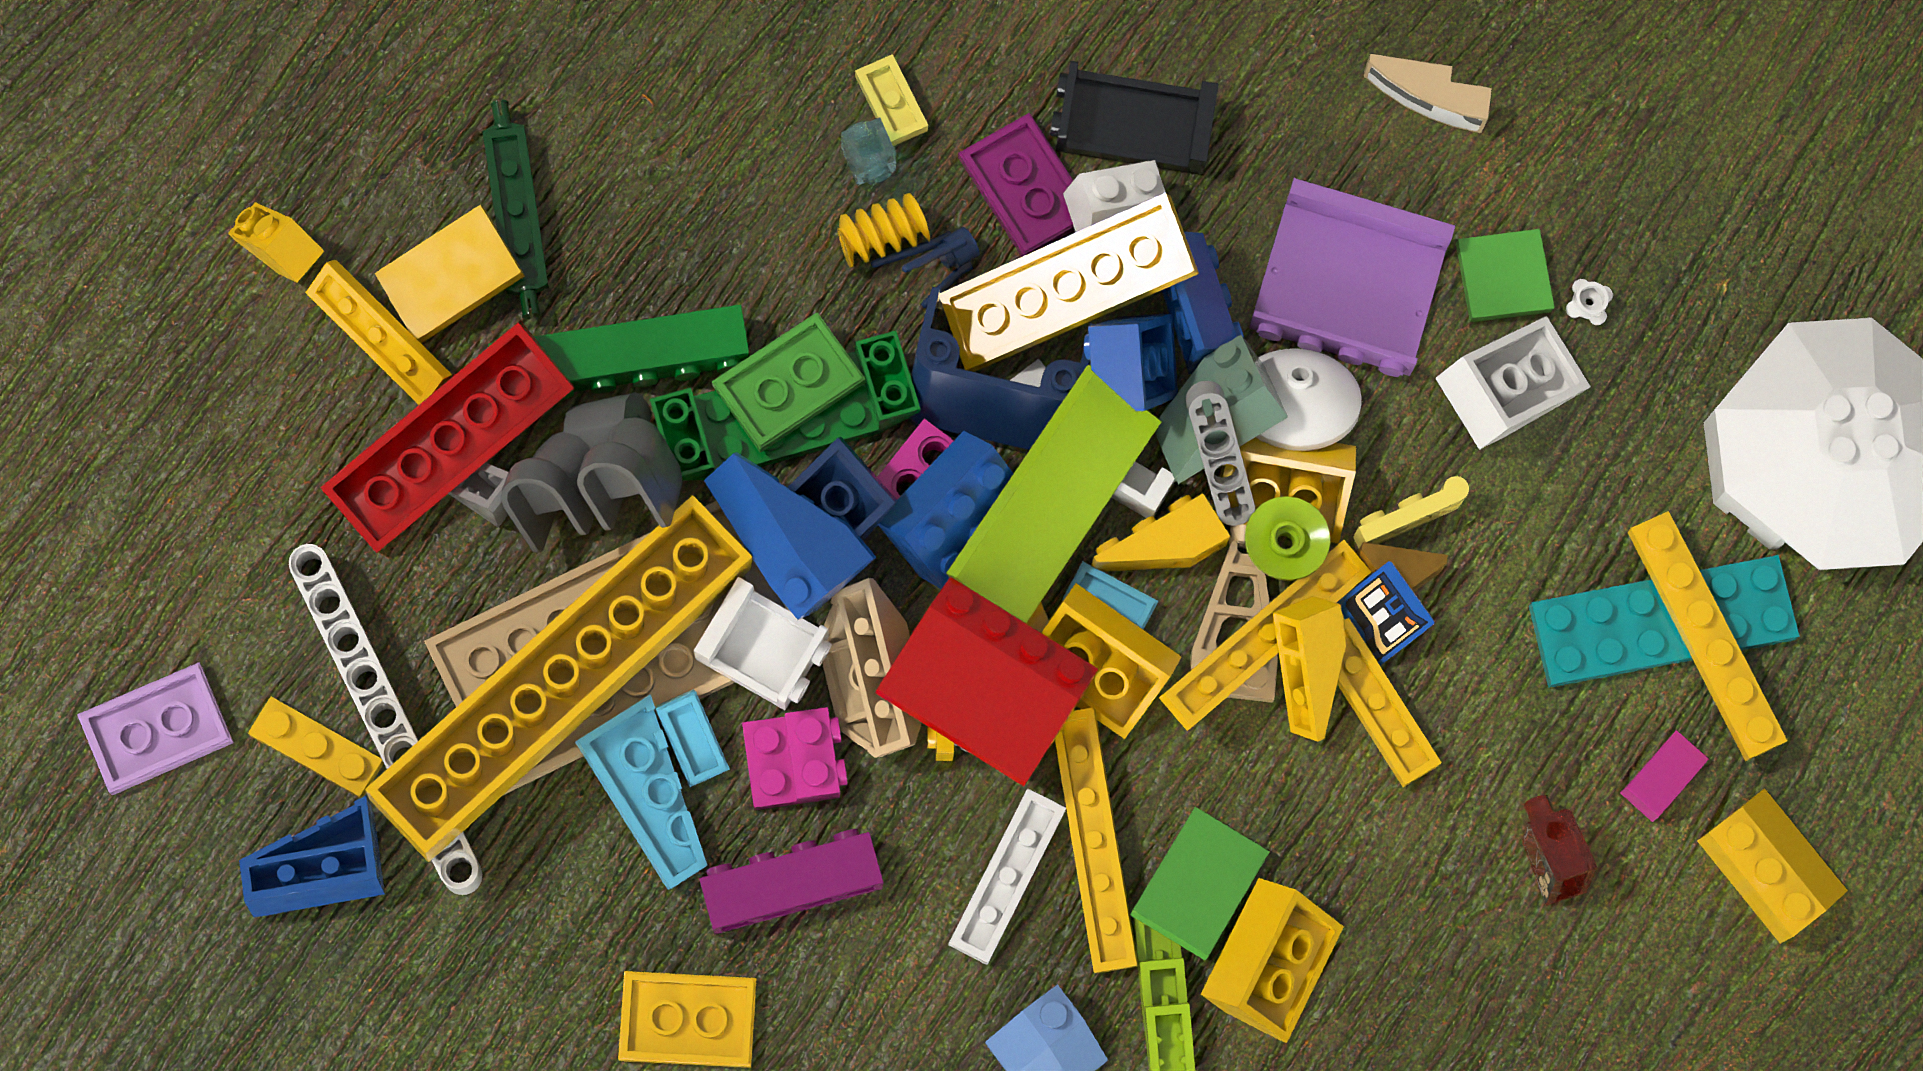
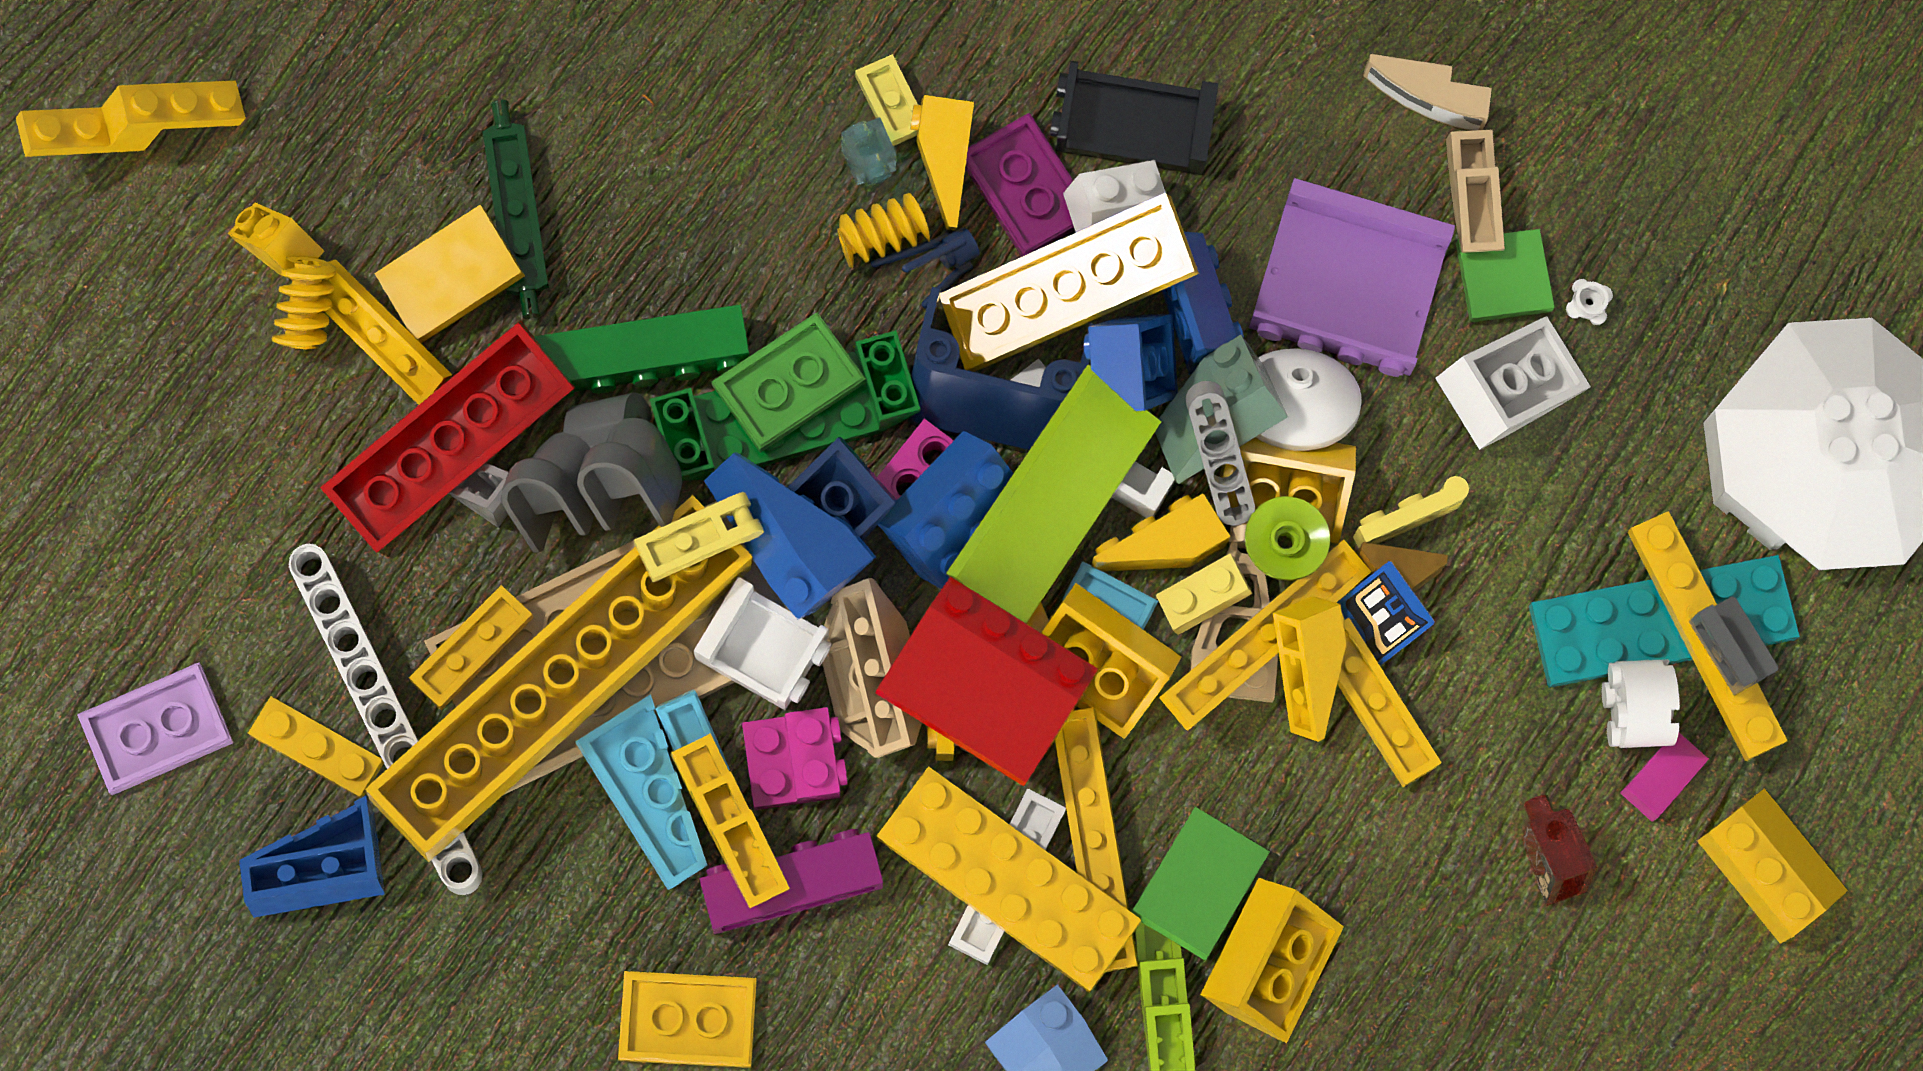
(130, 118): none -> yellow bracket
(305, 303): none -> yellow piece
(471, 647): none -> yellow plate
(697, 537): none -> light yellow plate
(730, 821): none -> yellow slope
(943, 145): none -> yellow slope
(1009, 879): none -> yellow plate
(1203, 594): none -> light yellow plate
(1475, 190): none -> tan slope
(1641, 703): none -> white brick
(1733, 645): none -> dark grey panel

